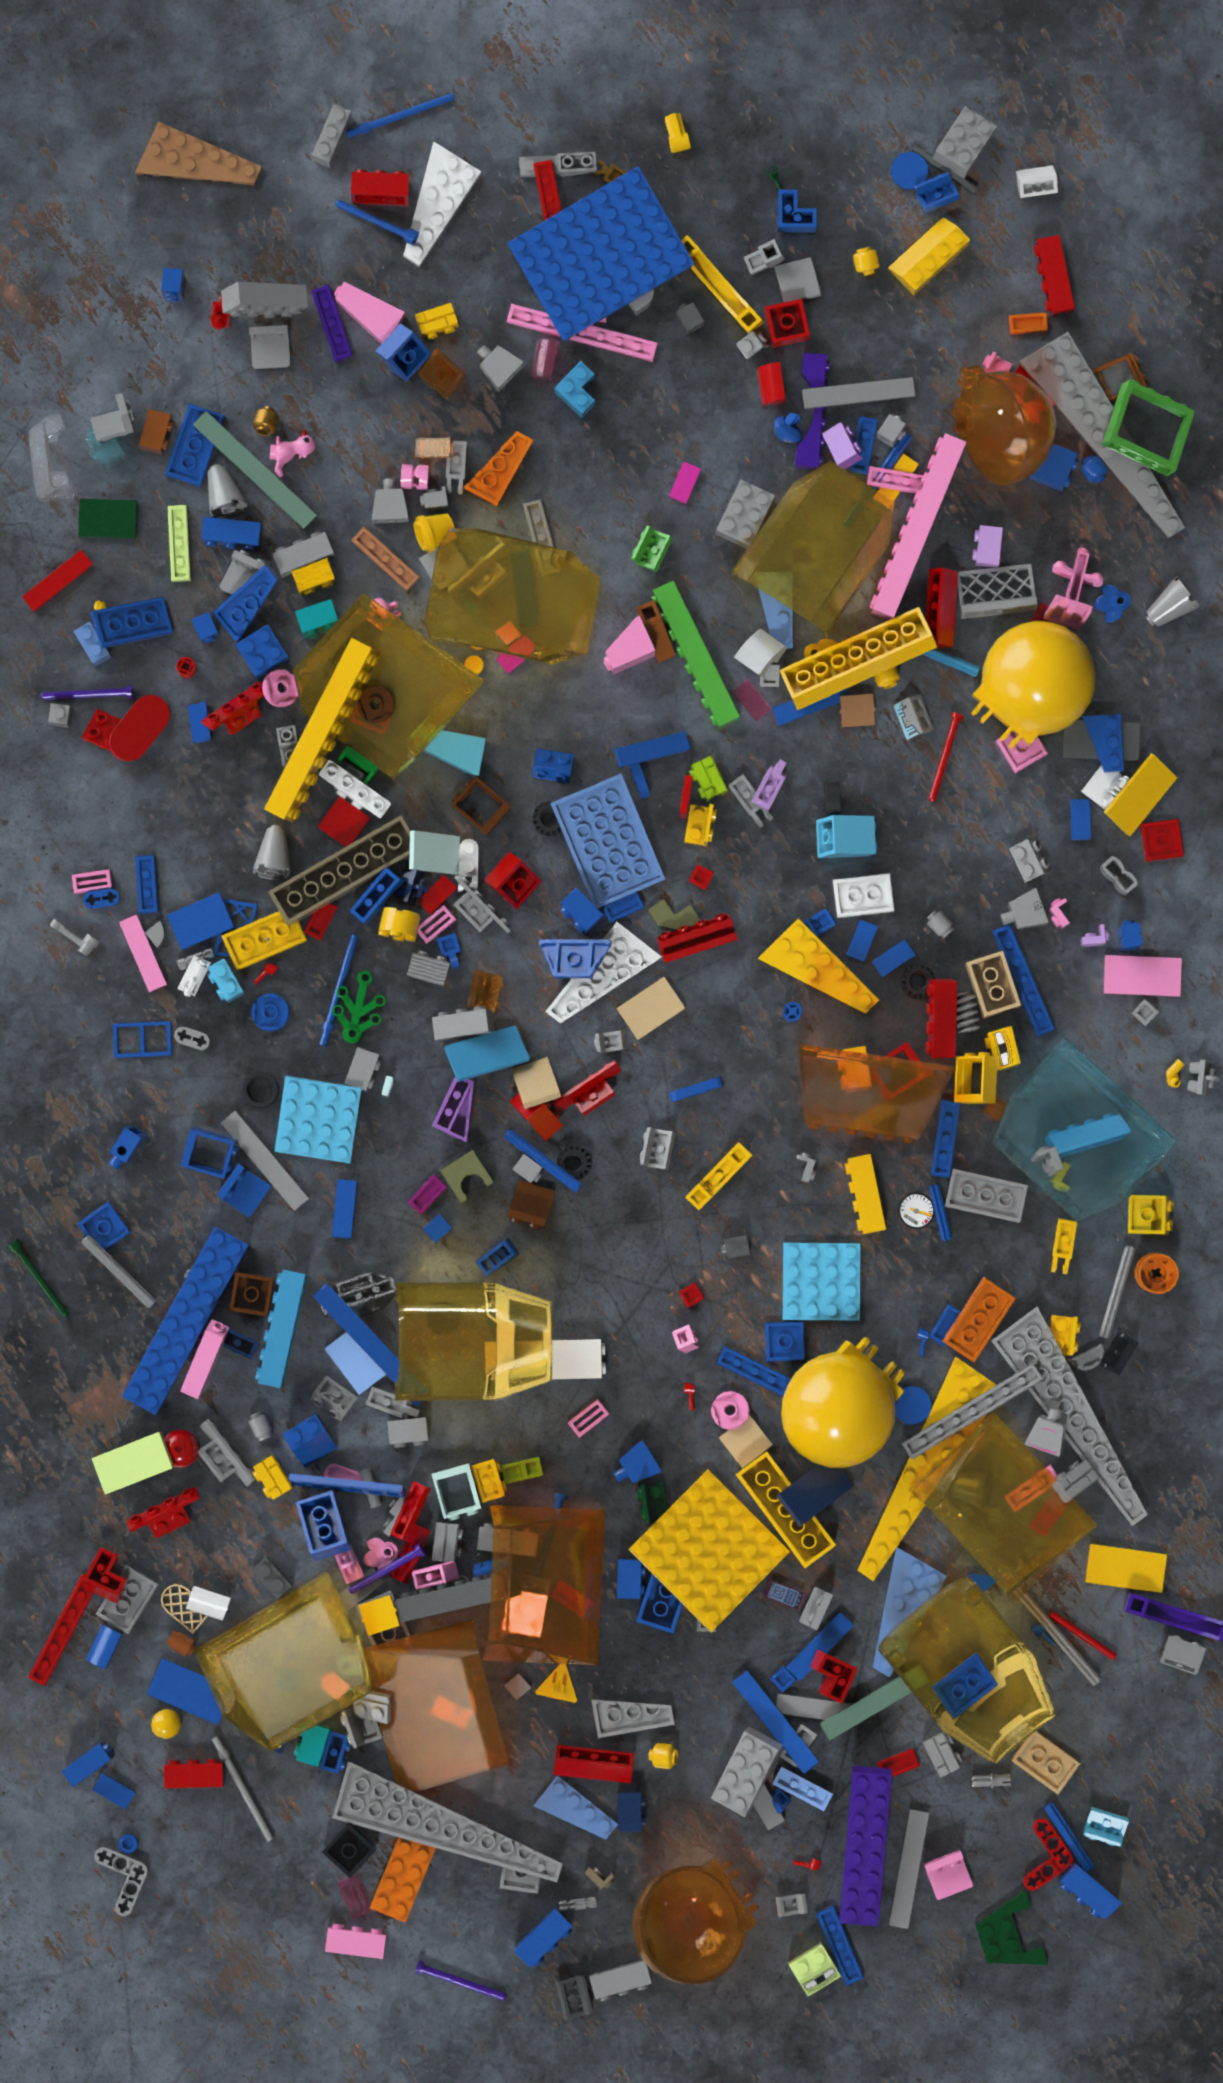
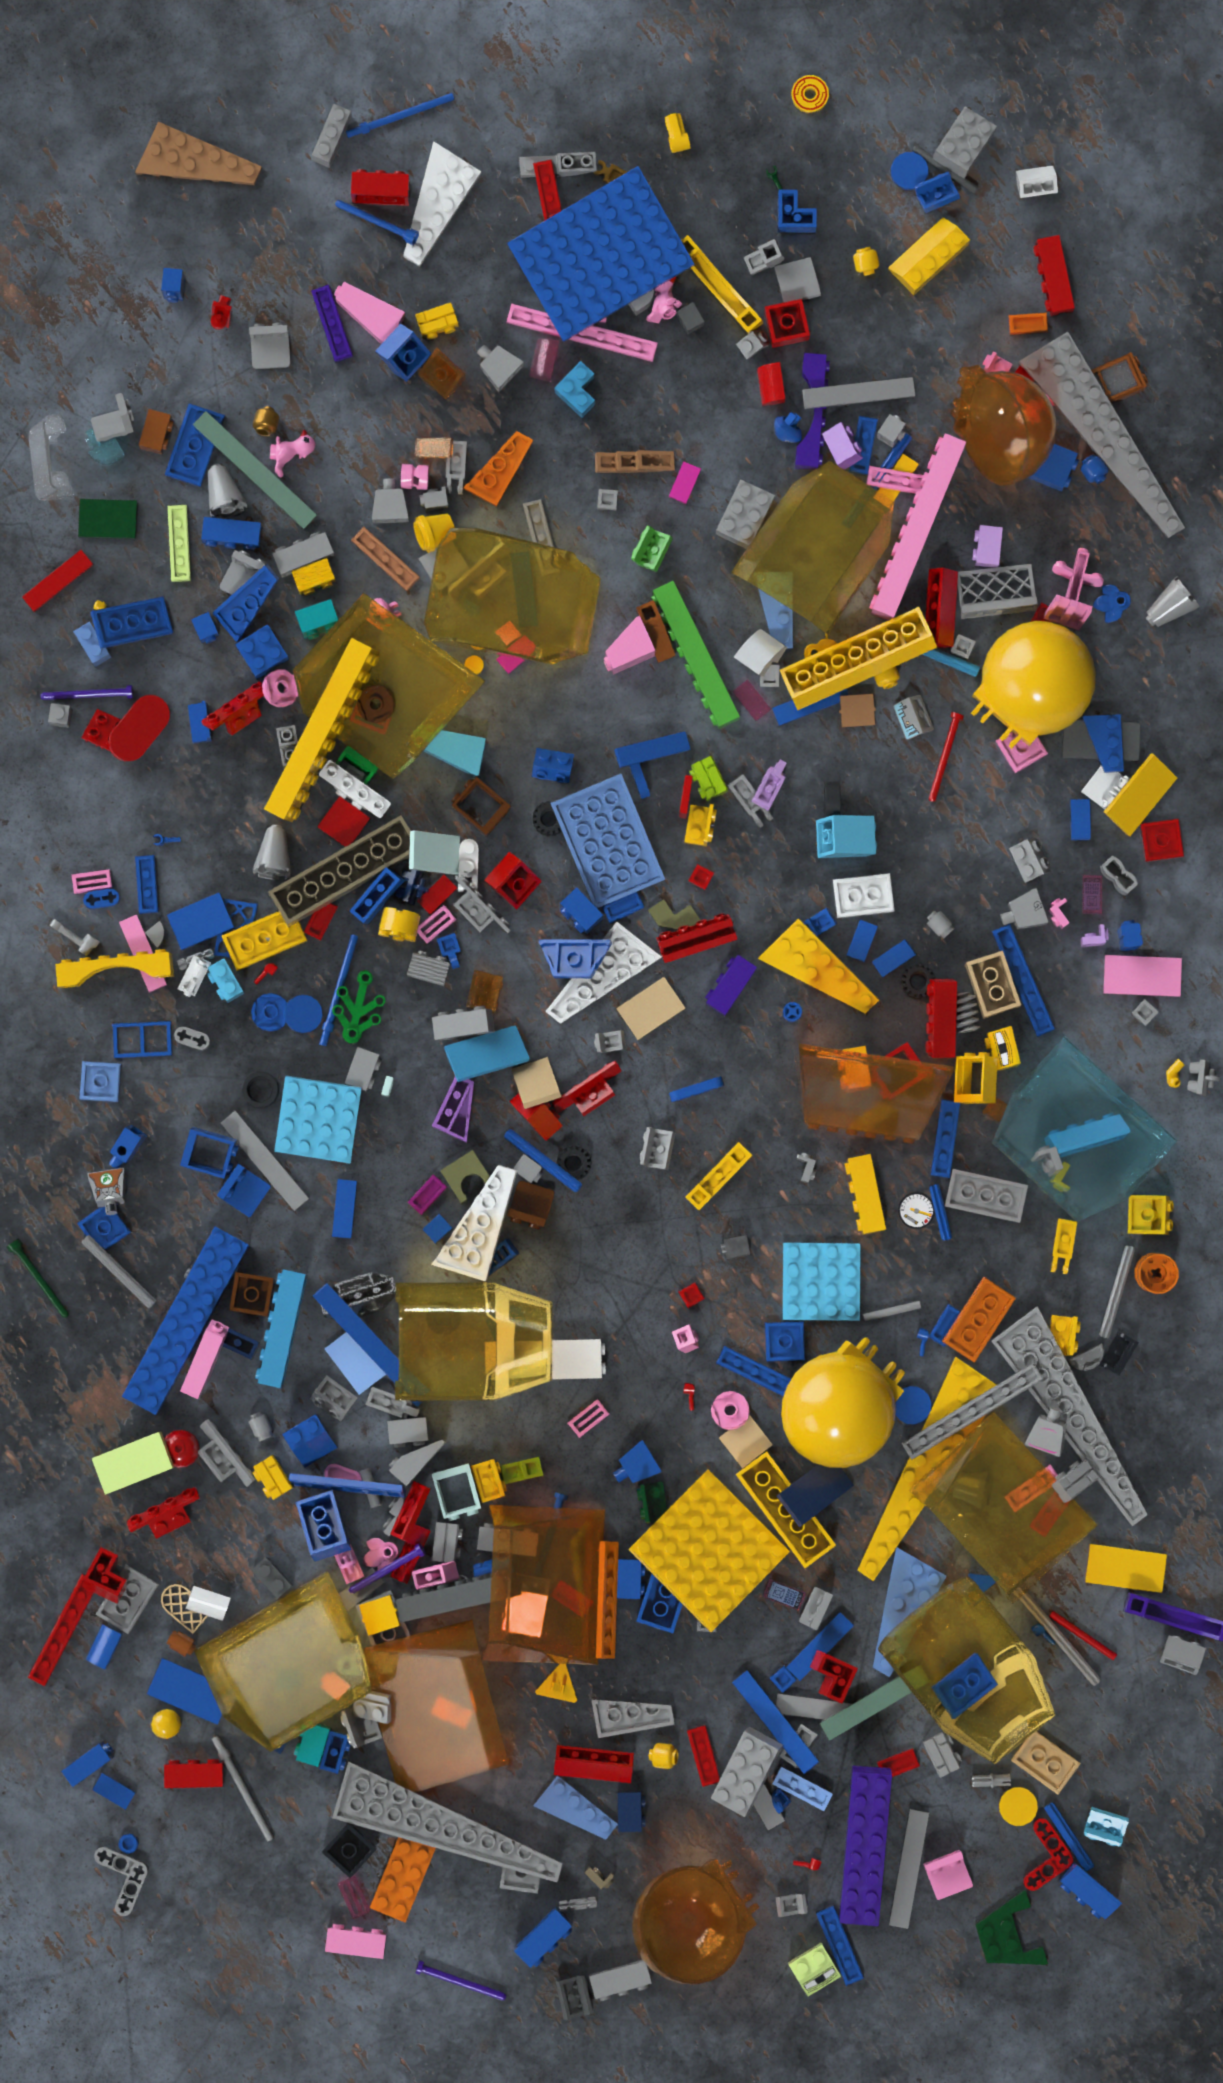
(76, 973): none -> yellow arch
(100, 1081): none -> medium blue tile
(108, 1188): none -> torso
(165, 839): none -> blue hand
(186, 667): red wheel -> none
(264, 299): light grey brick -> none
(303, 1013): none -> blue tile
(412, 1463): none -> light grey slope
(477, 1234): none -> white wing
(517, 1686): light grey tile -> none
(607, 499): none -> light grey plate
(607, 1600): none -> orange plate
(634, 461): none -> medium nougat slope
(664, 303): none -> bright pink animal
(703, 1755): none -> red tile
(730, 985): none -> dark purple brick
(813, 83): none -> yellow tile
(892, 1311): none -> light grey bar
(963, 646): none -> light grey plate
(1018, 1806): none -> yellow tile
(1091, 894): none -> clear pink tile
(1136, 452): bright green window -> none

